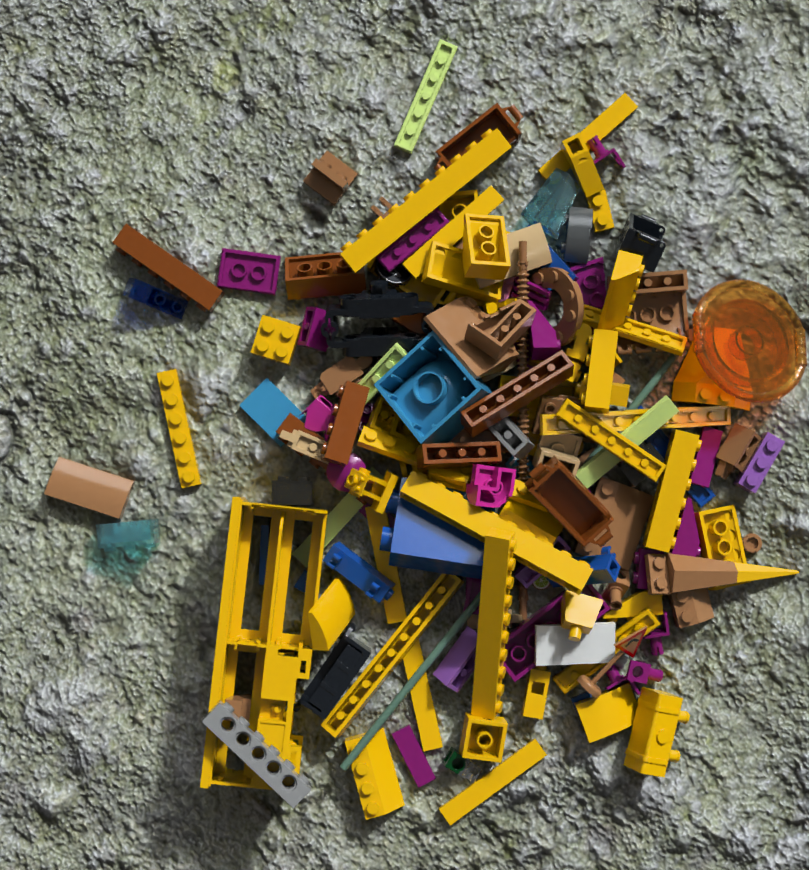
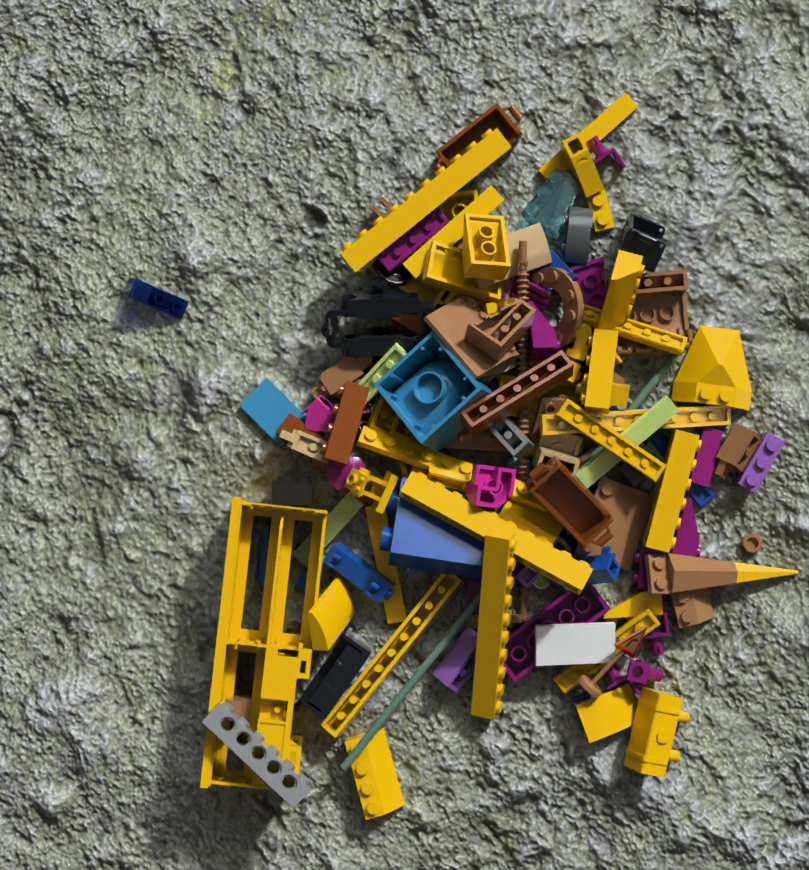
(89, 487): medium nougat slope -> none
(128, 534): clear light blue wedge -> none
(169, 268): dark orange brick -> none
(179, 428): yellow plate -> none
(249, 271): magenta tile -> none
(276, 340): yellow brick -> none
(310, 332): magenta brick -> none
(321, 276): dark orange slope -> none
(330, 177): medium nougat bracket -> none
(413, 755): magenta tile -> none
(422, 701): yellow tile -> none
(425, 96): yellowish green tile -> none
(458, 454): dark orange brick -> none
(462, 766): leg -> none
(483, 738): yellow brick -> none
(492, 781): yellow tile -> none
(536, 692): yellow brick -> none
(579, 613): yellow torso -> none
(615, 591): medium nougat bracket -> none
(720, 536): yellow slope -> none
(749, 341): clear orange piece -> none

